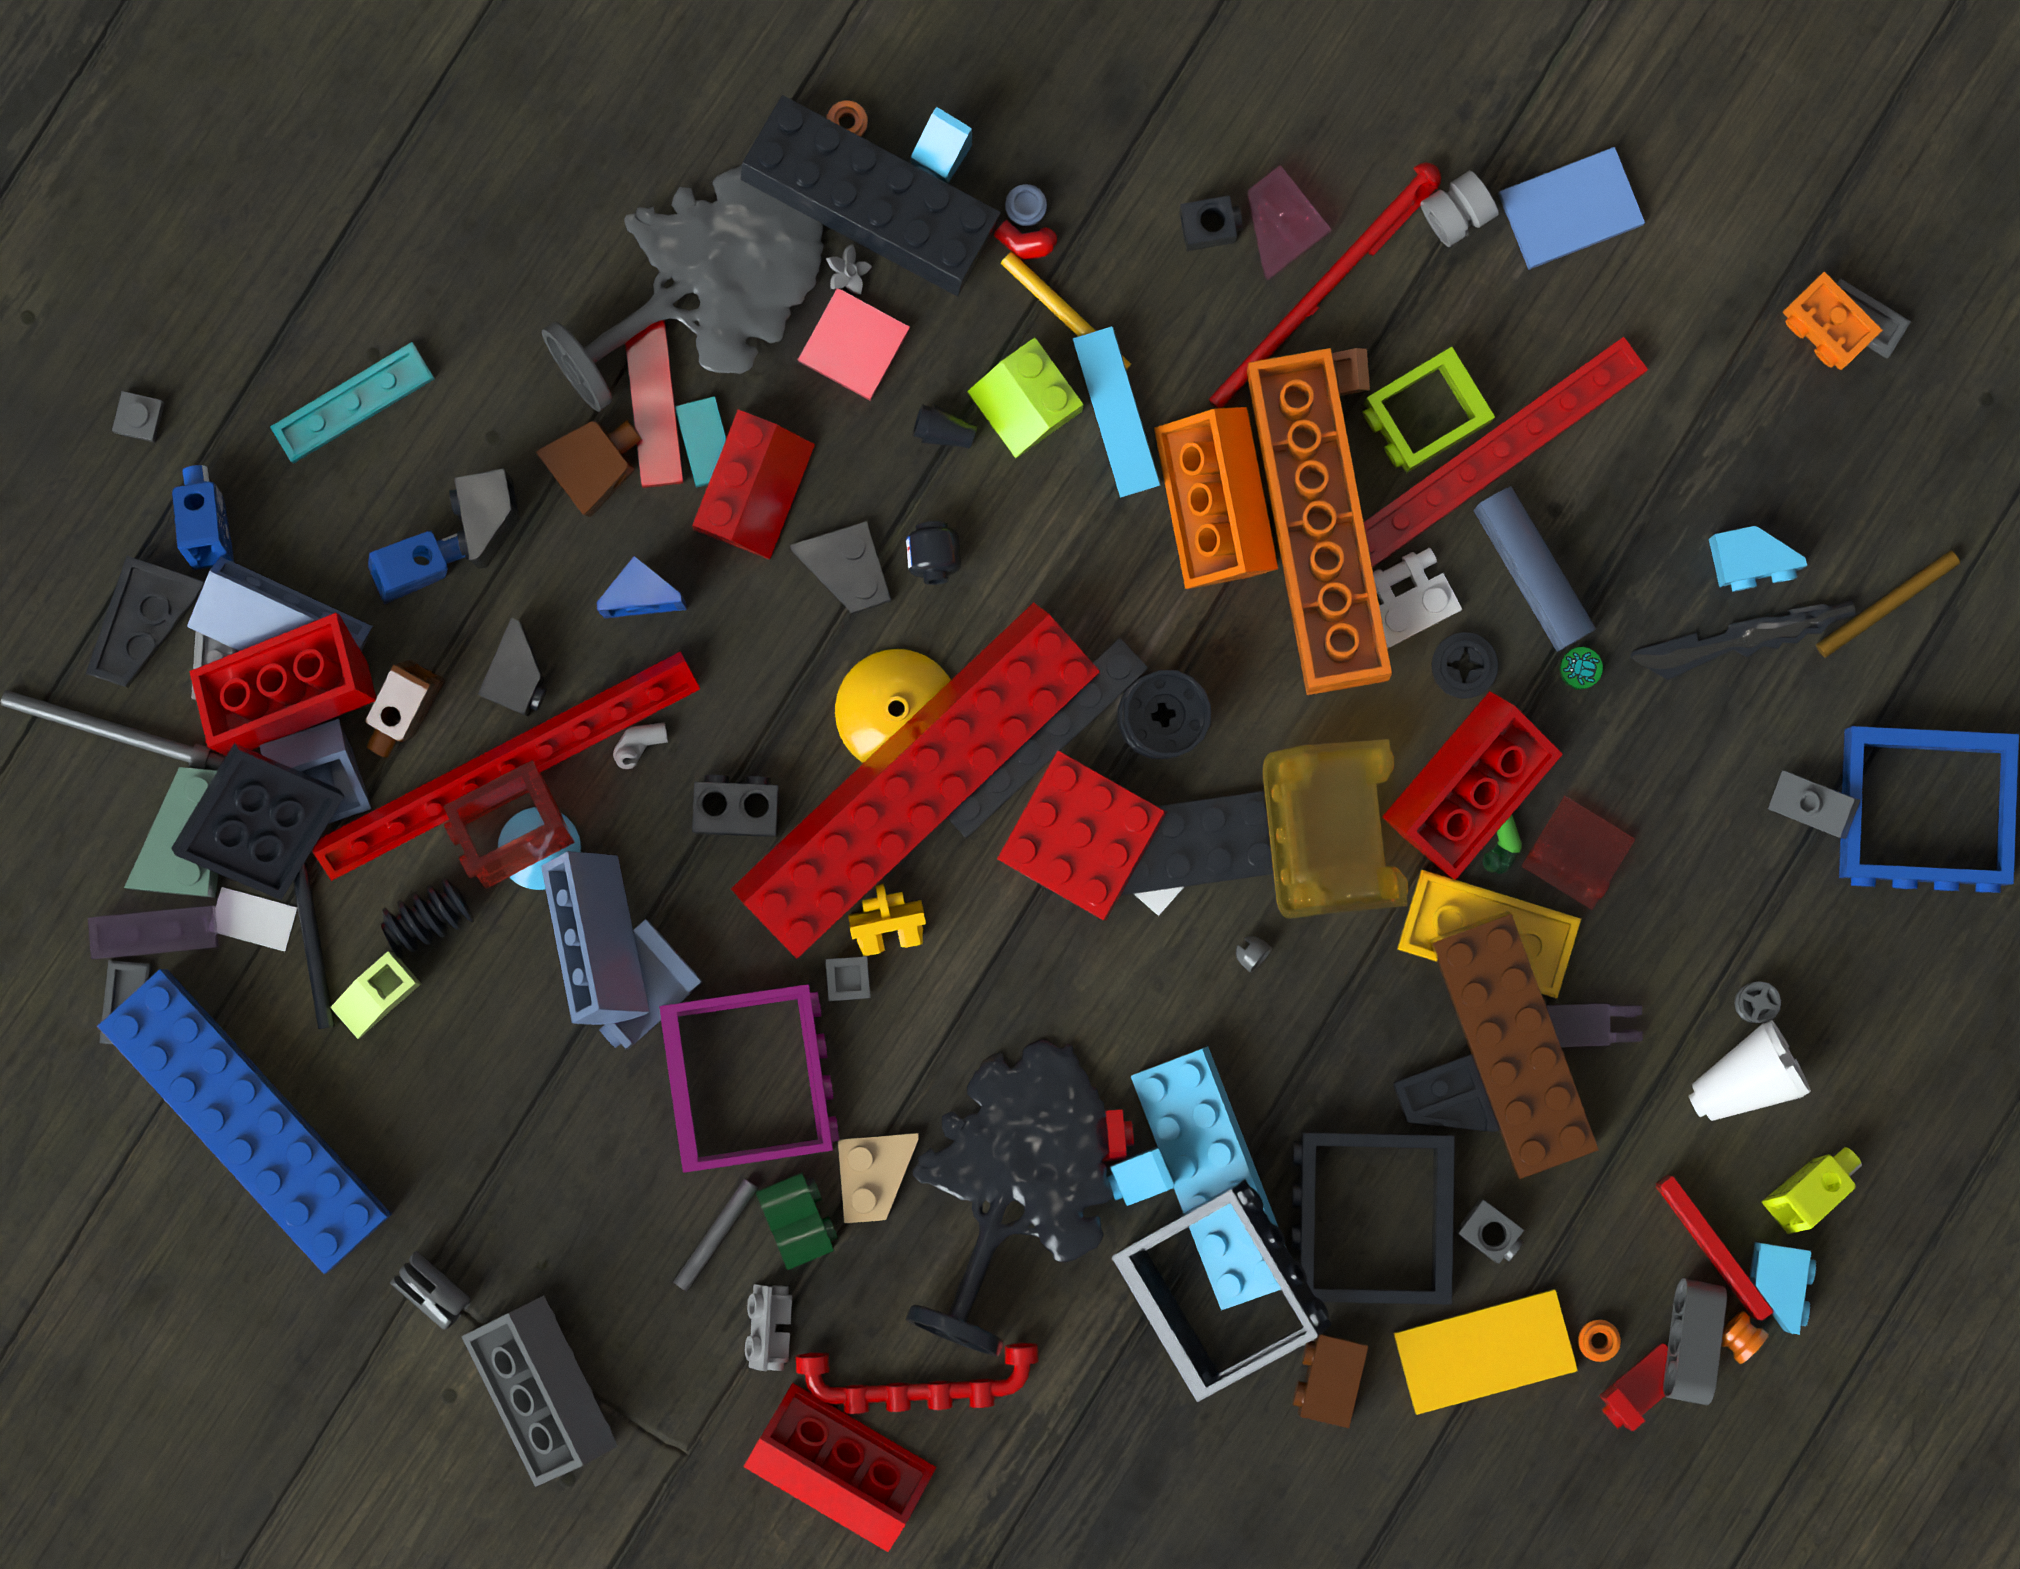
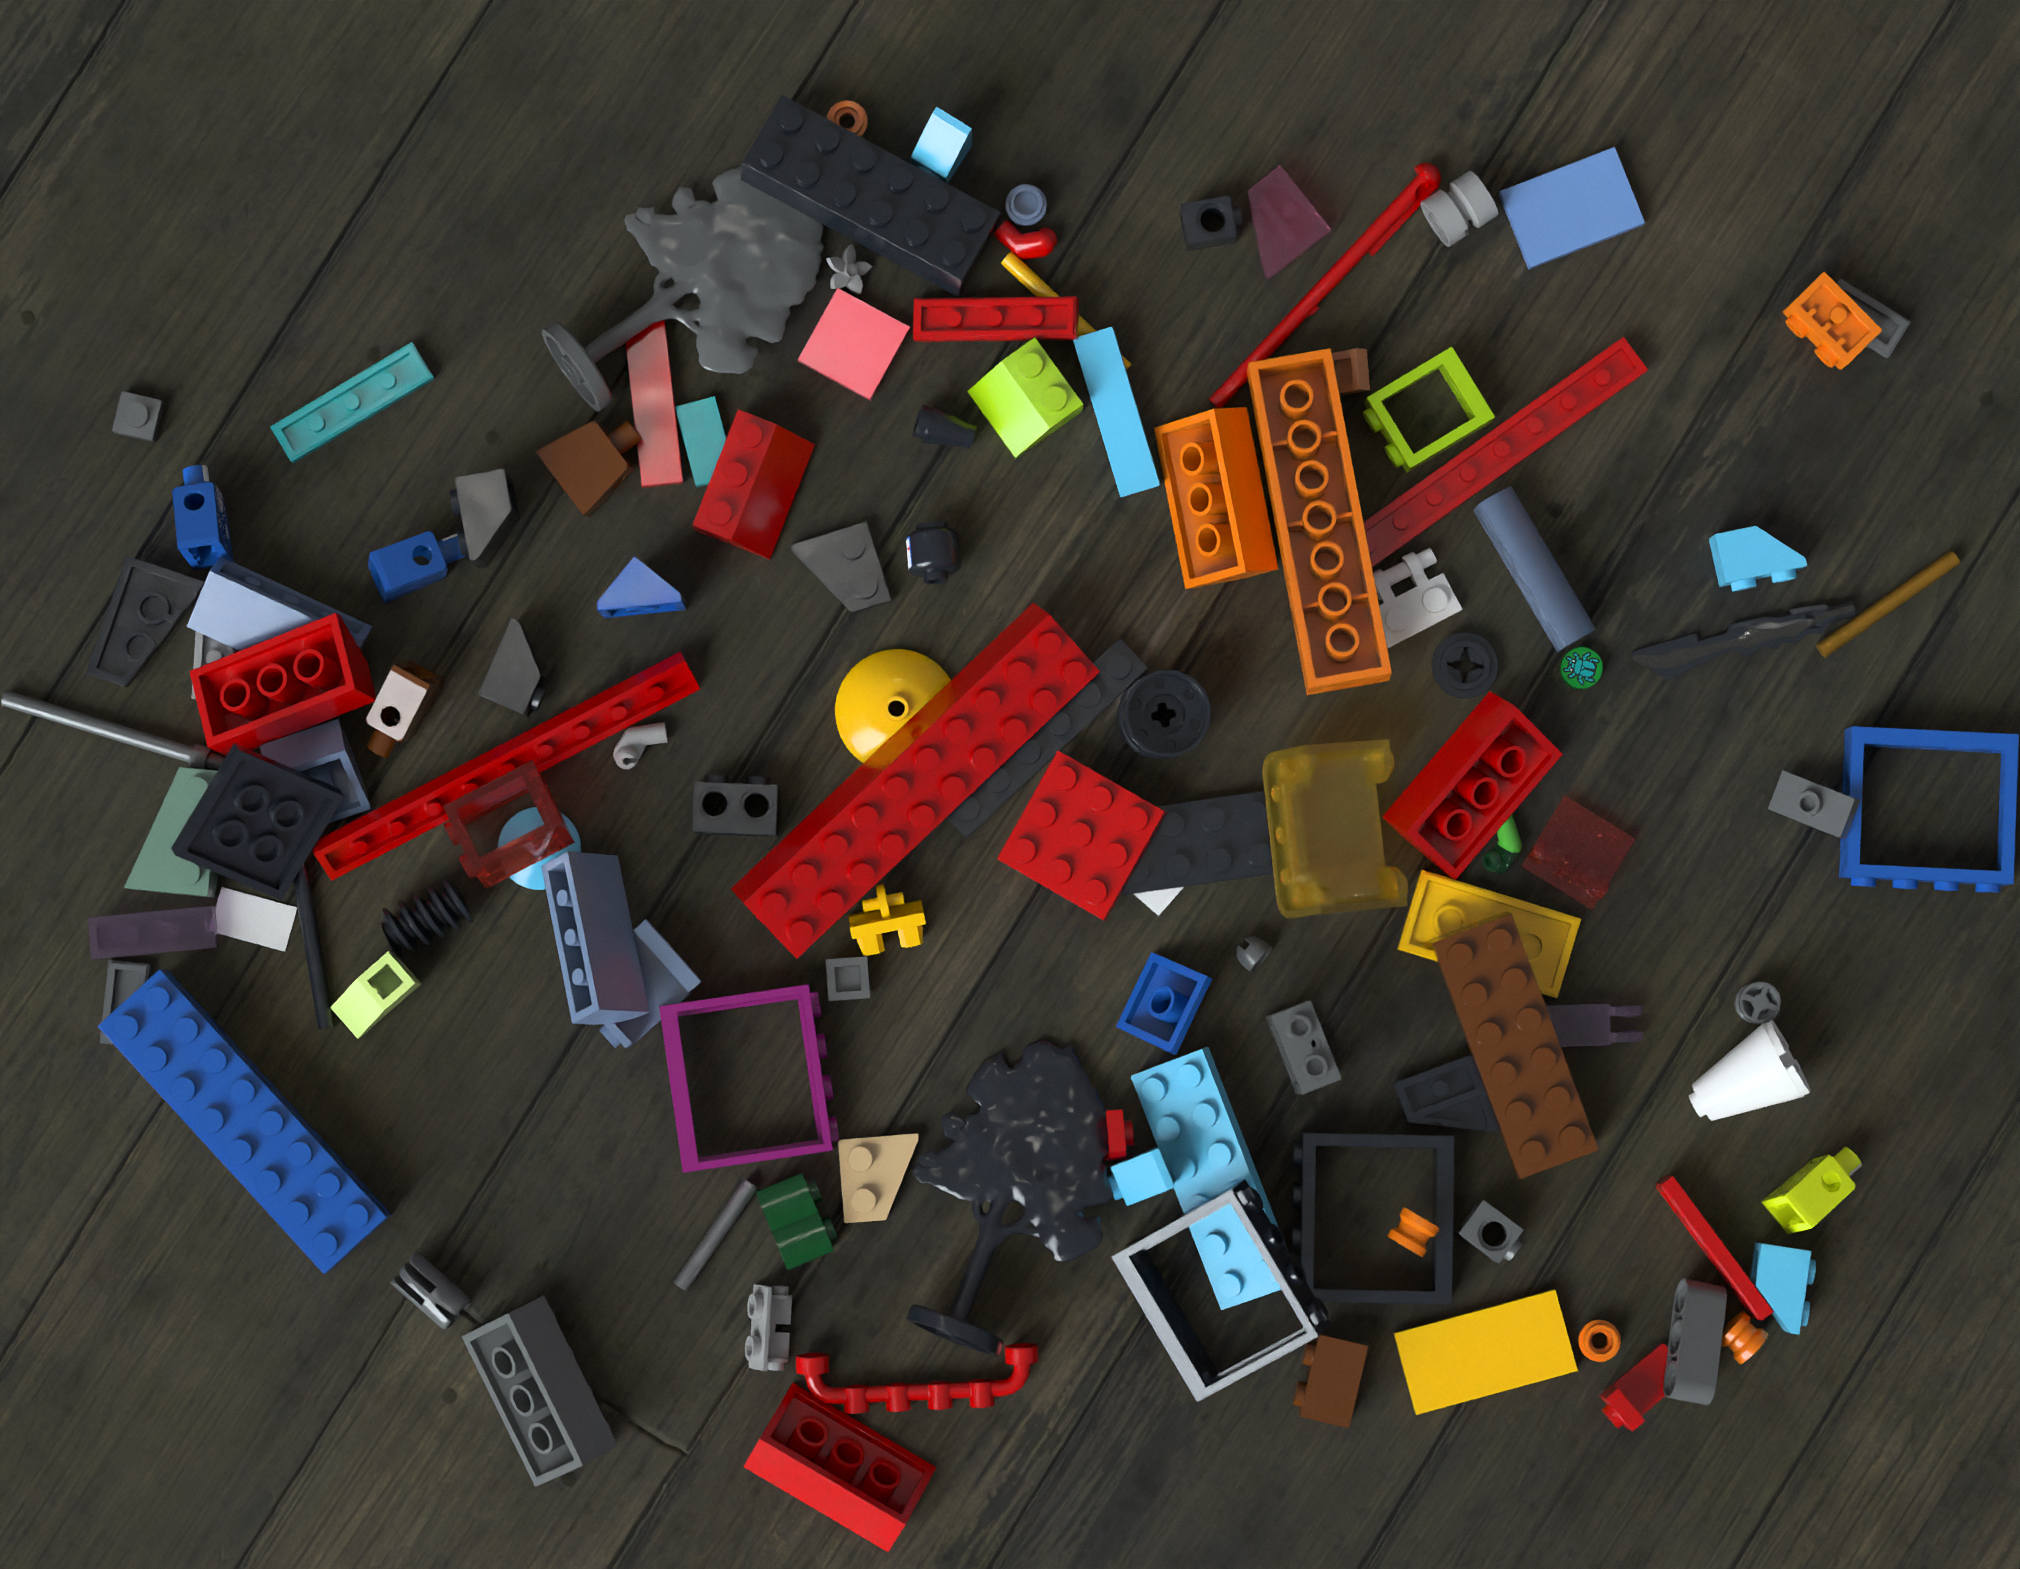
(995, 319): none -> red tile
(1163, 1003): none -> blue slope
(1293, 1033): none -> dark grey window
(1413, 1232): none -> orange wheel

